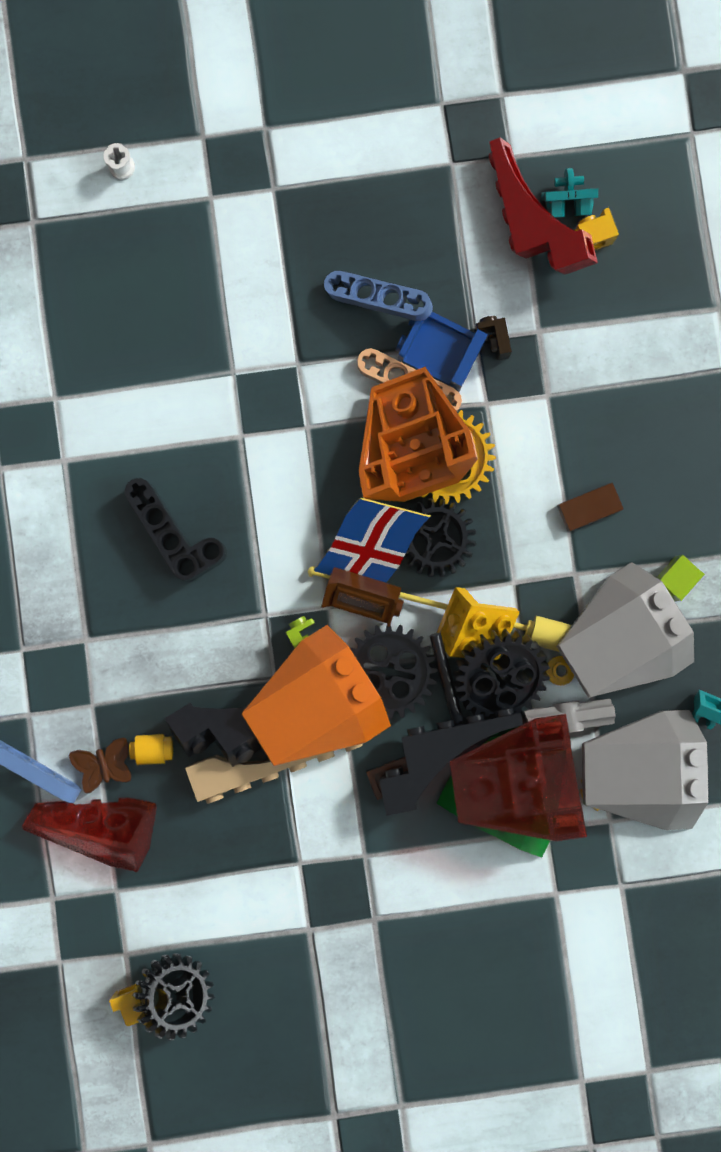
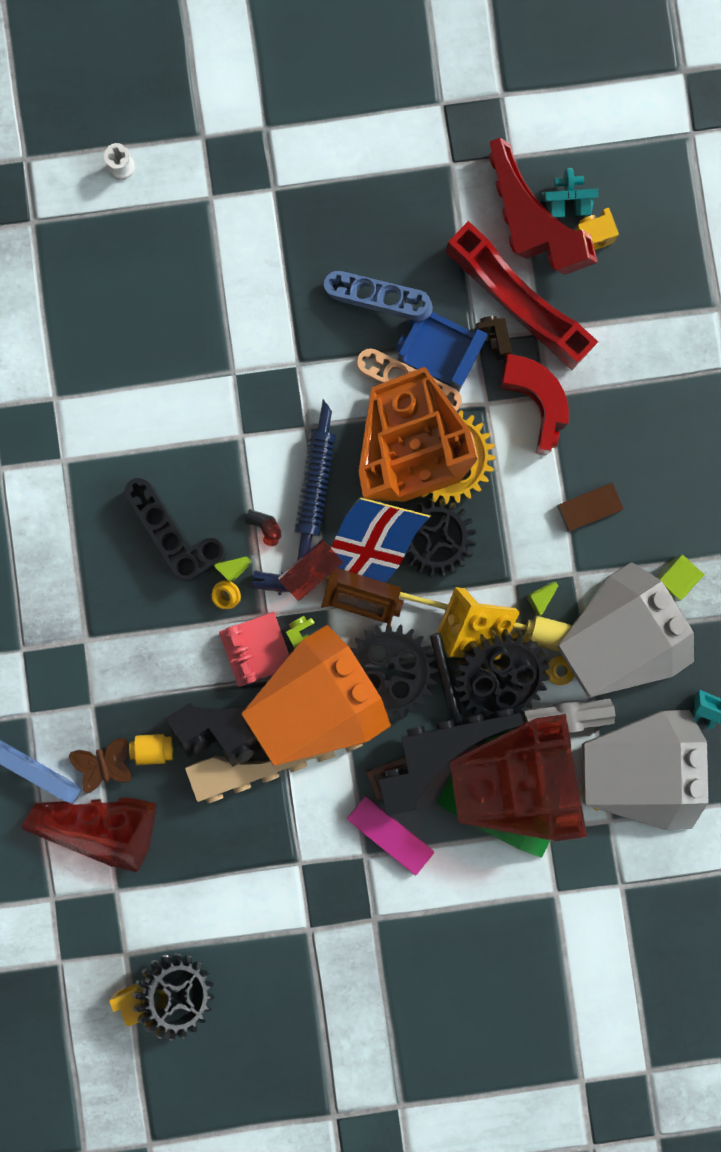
(221, 599): none -> yellow plate
(234, 568): none -> lime slope
(254, 648): none -> coral hinge
(268, 525): none -> arm
(310, 570): none -> clear red tile
(312, 495): none -> dark blue piece
(390, 835): none -> dark pink tile
(540, 598): none -> lime slope
(541, 385): none -> red arch
(551, 327): none -> red arch

